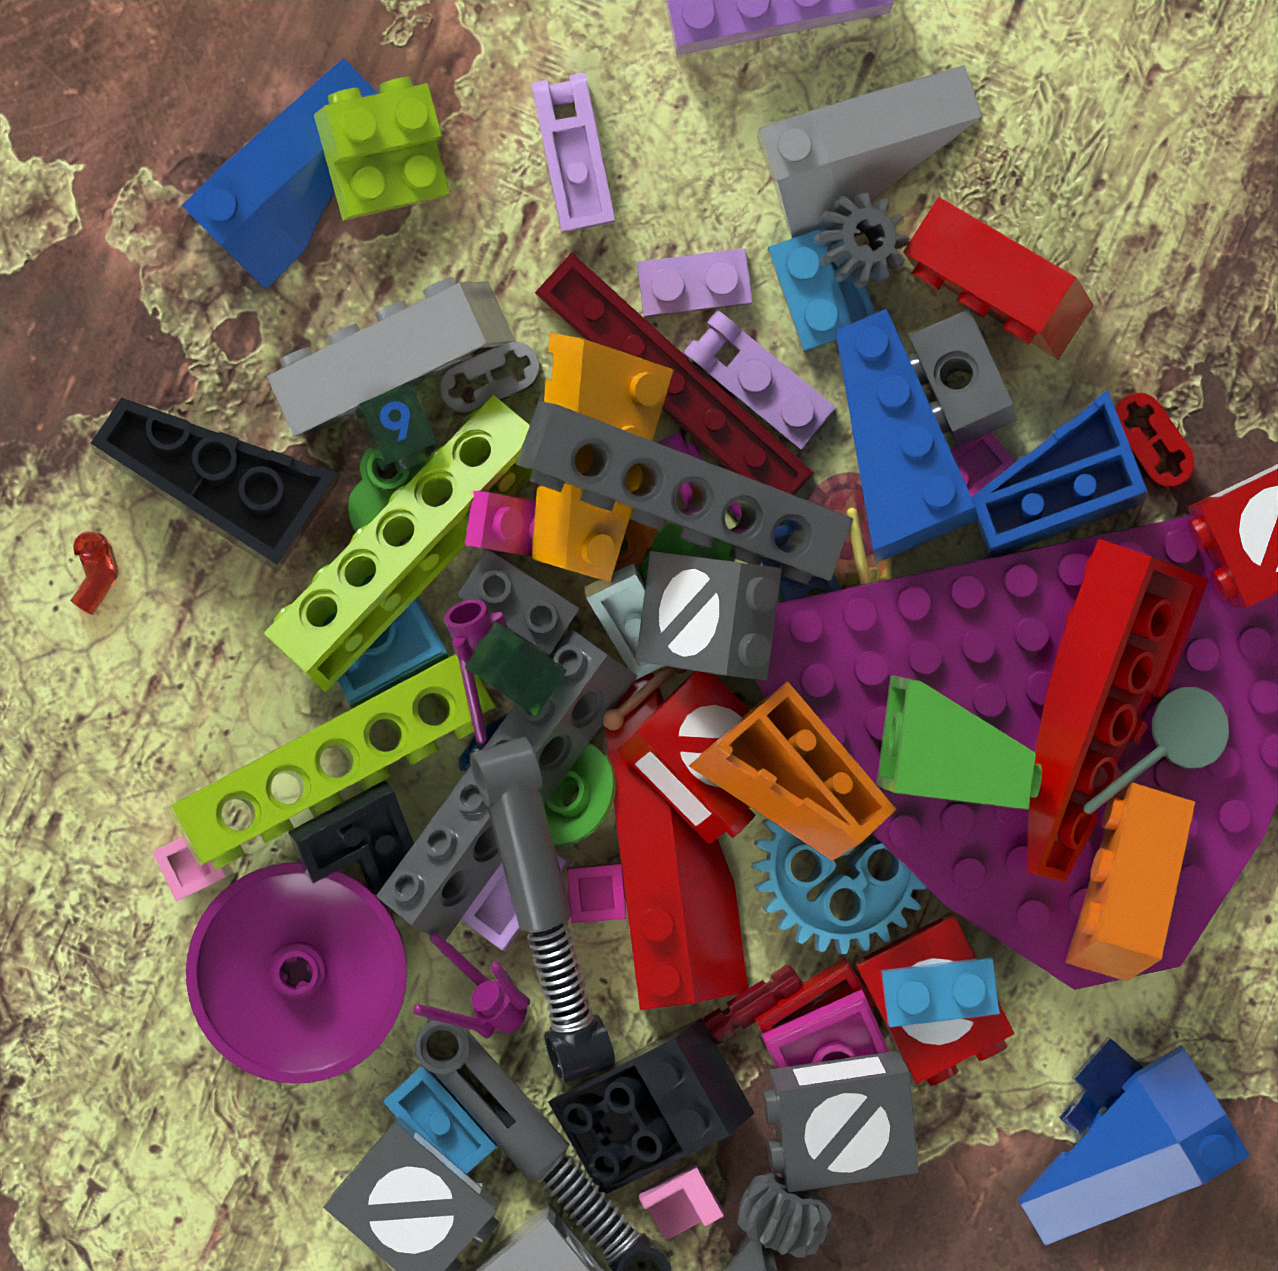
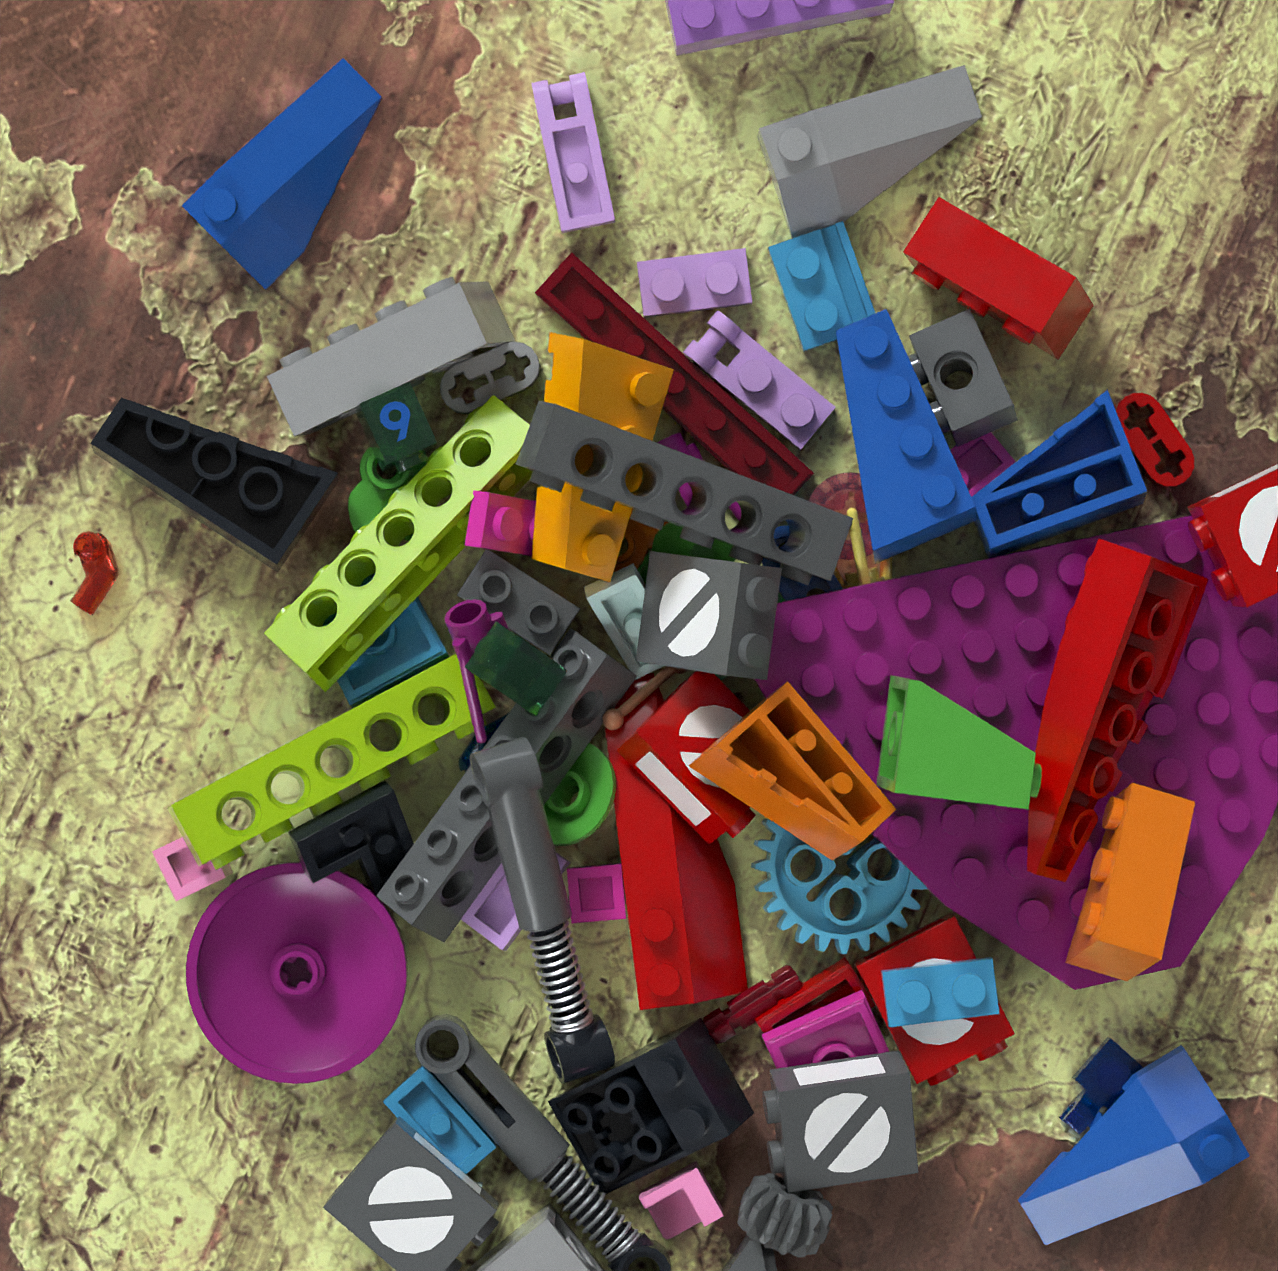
(382, 148): lime plate -> none
(495, 1003): magenta plant -> none
(853, 220): dark grey gear -> none
(1188, 732): sand green piece -> none

